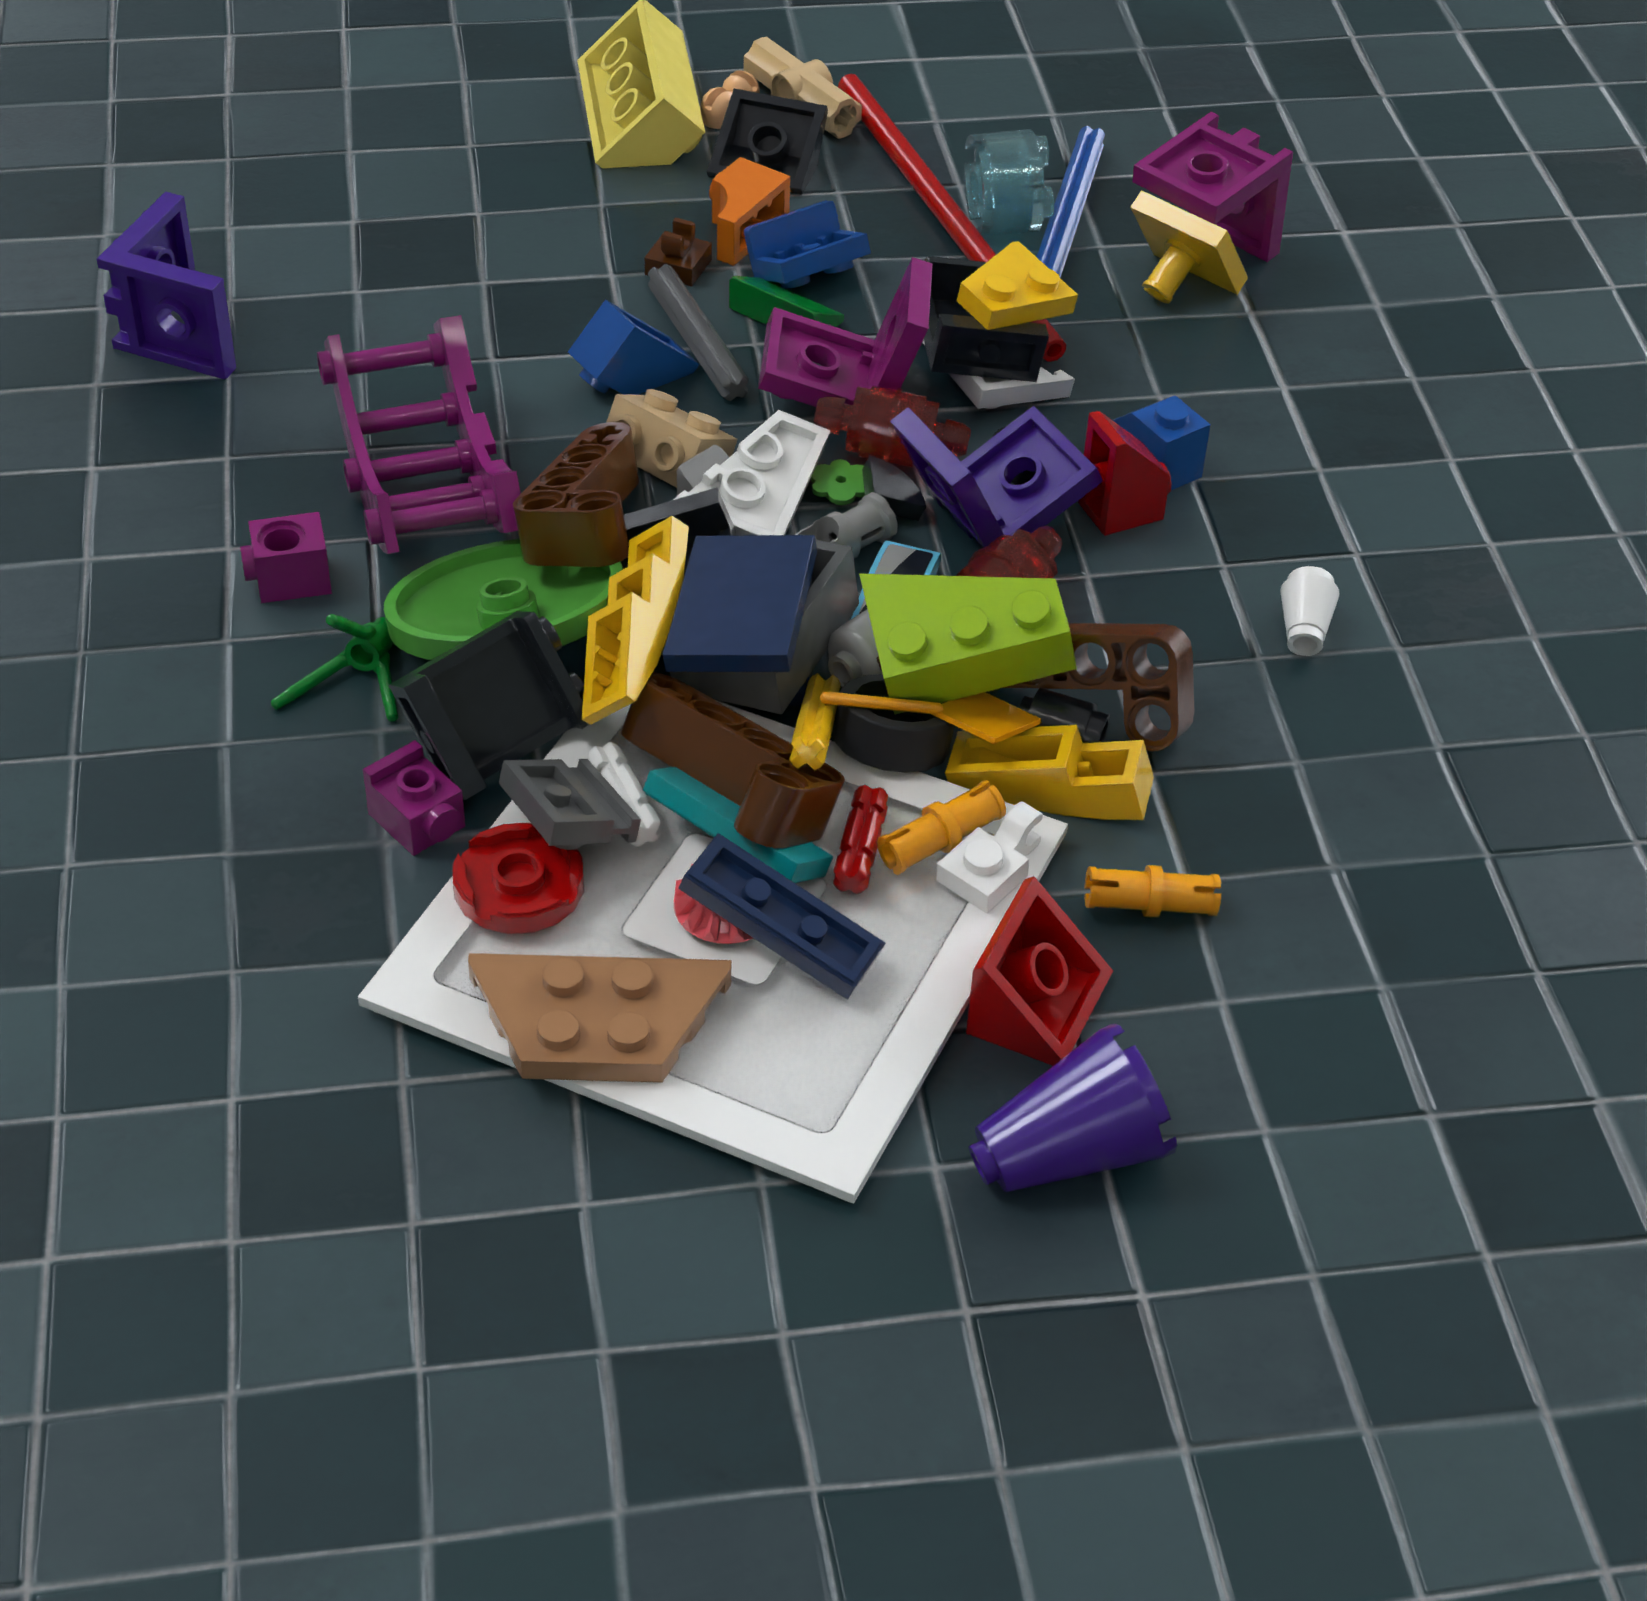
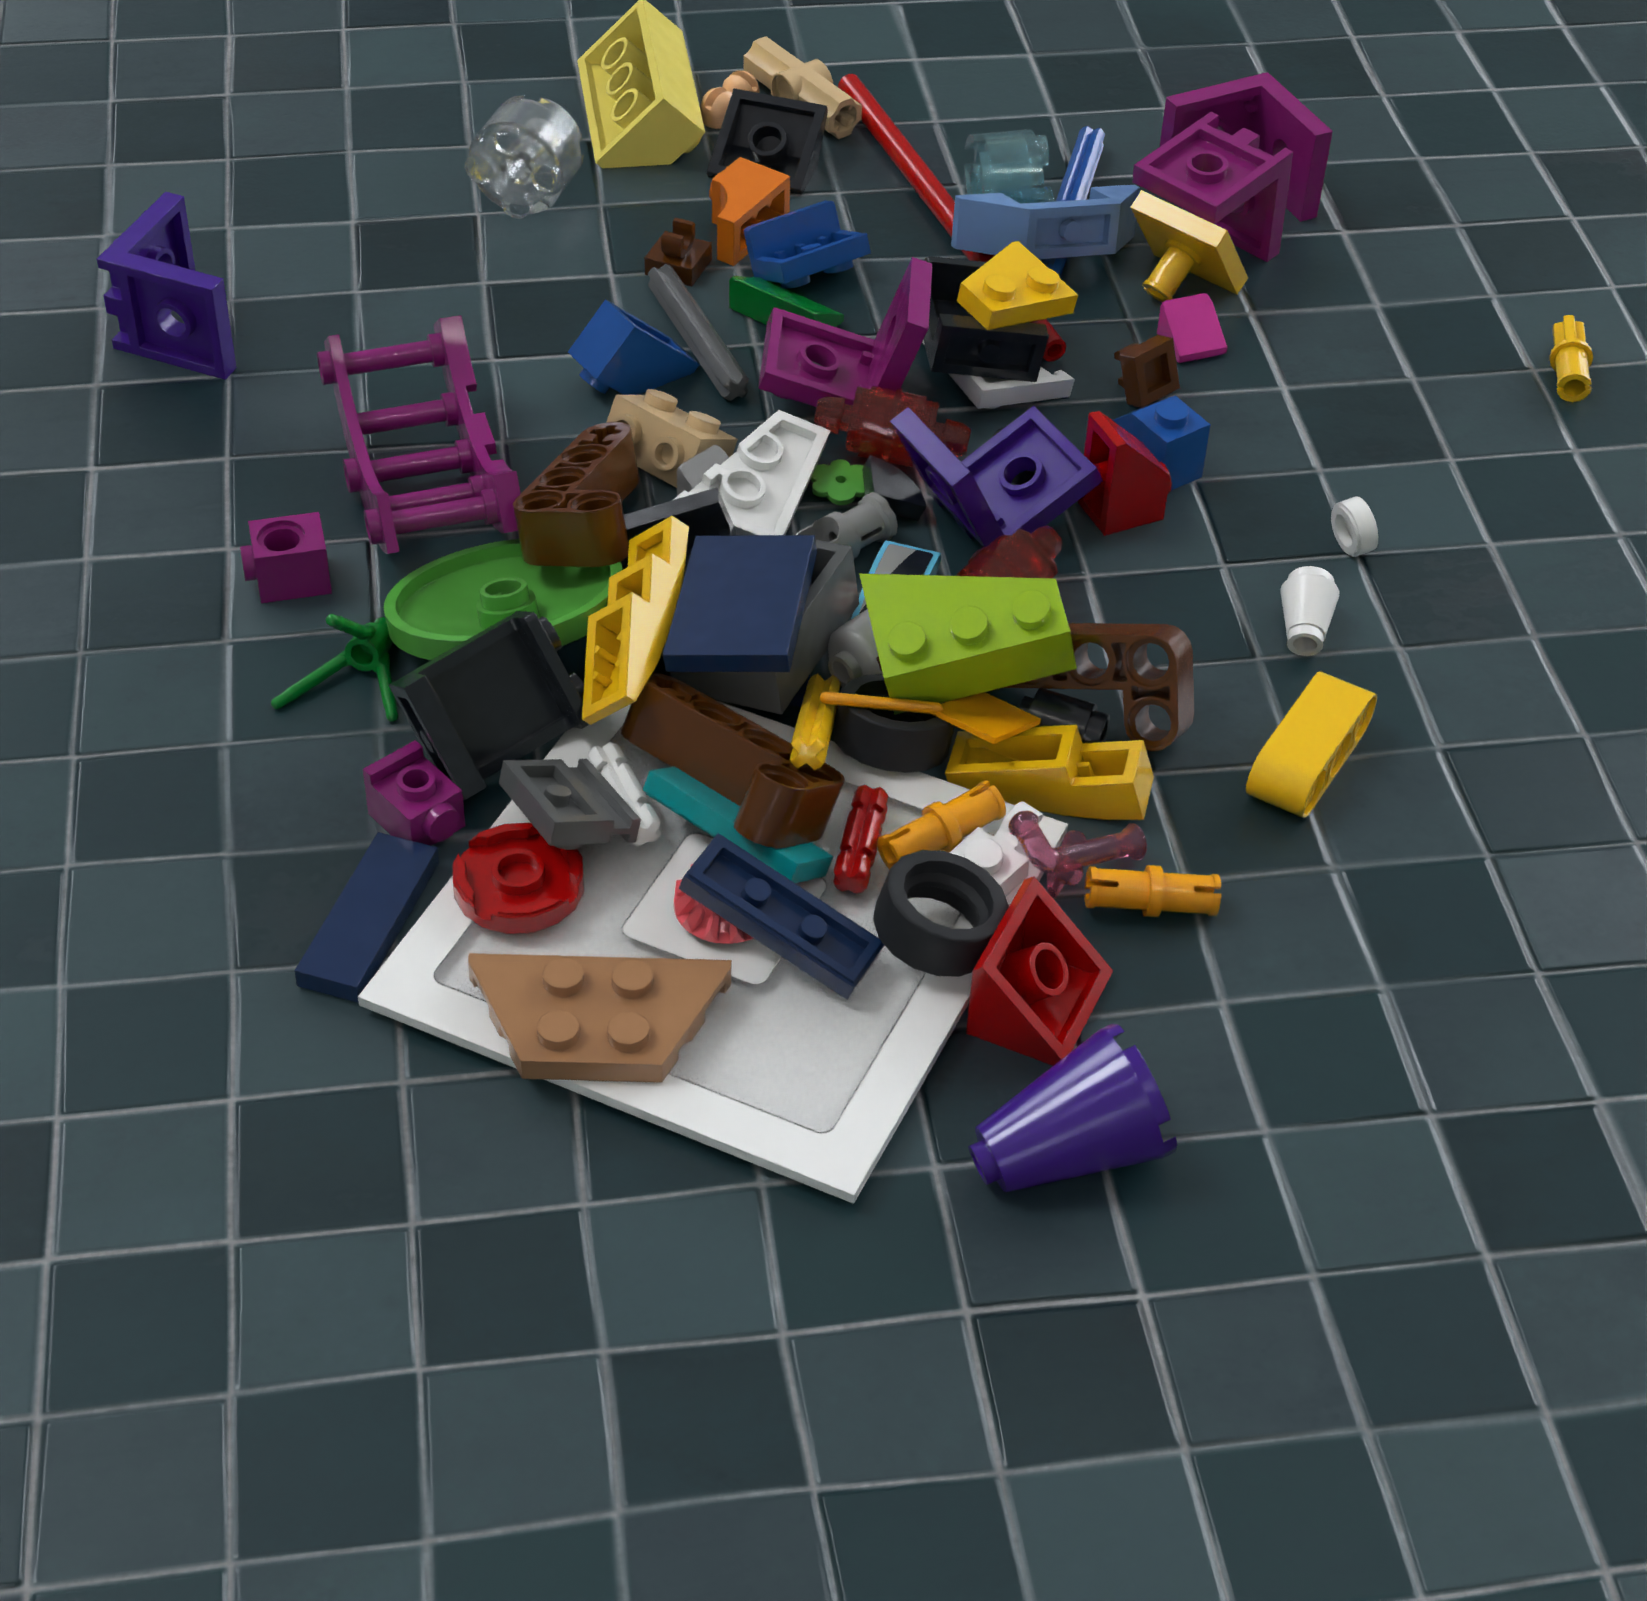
(367, 917): none -> dark blue tile
(525, 155): none -> clear brick
(945, 879): none -> black tyre
(1046, 229): none -> medium blue slope
(1066, 862): none -> clear pink piece
(1148, 370): none -> reddish brown tile
(1192, 326): none -> dark pink slope
(1275, 115): none -> magenta bracket
(1311, 744): none -> yellow beam
(1354, 526): none -> white tile
(1571, 359): none -> yellow axle

